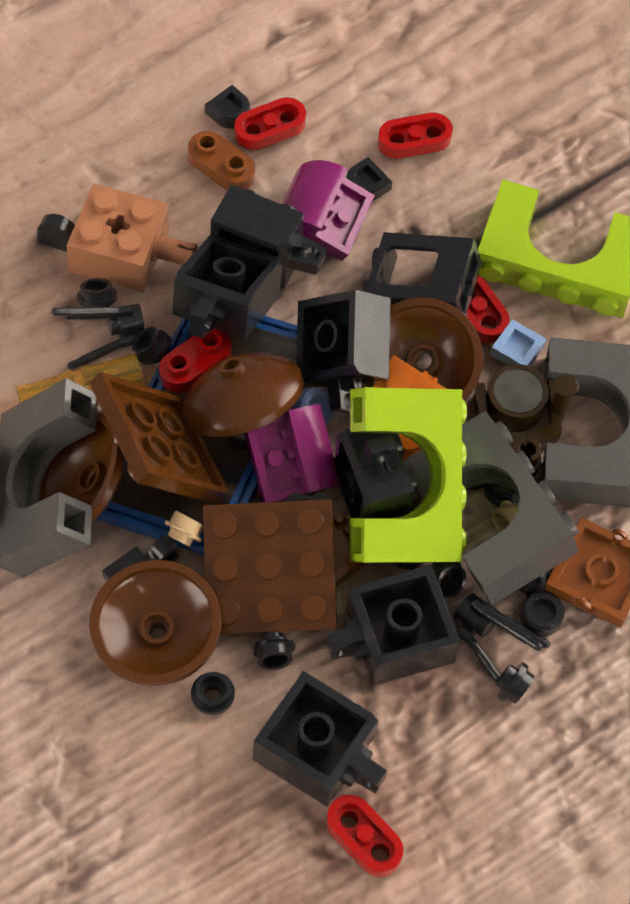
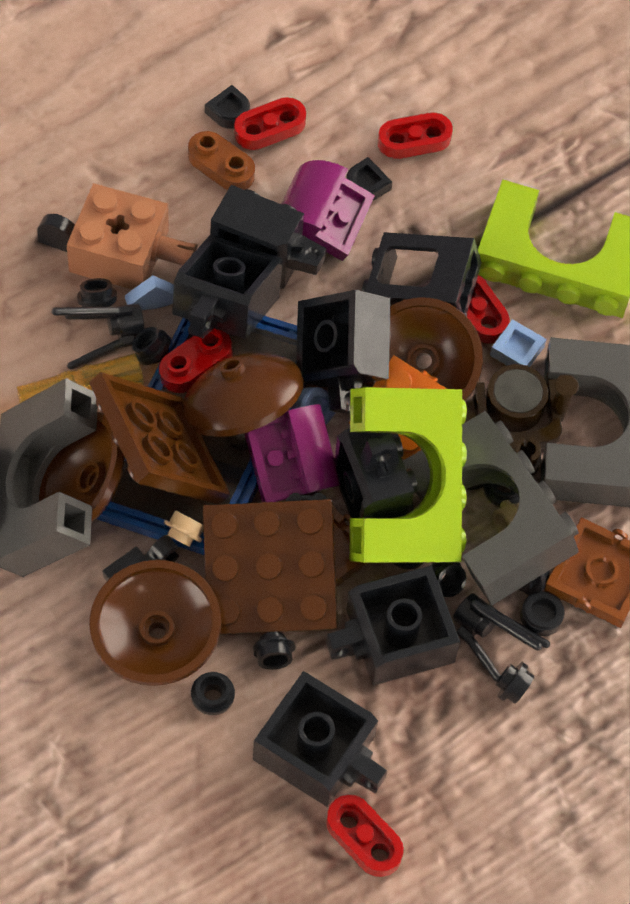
(151, 294): none -> light blue tile

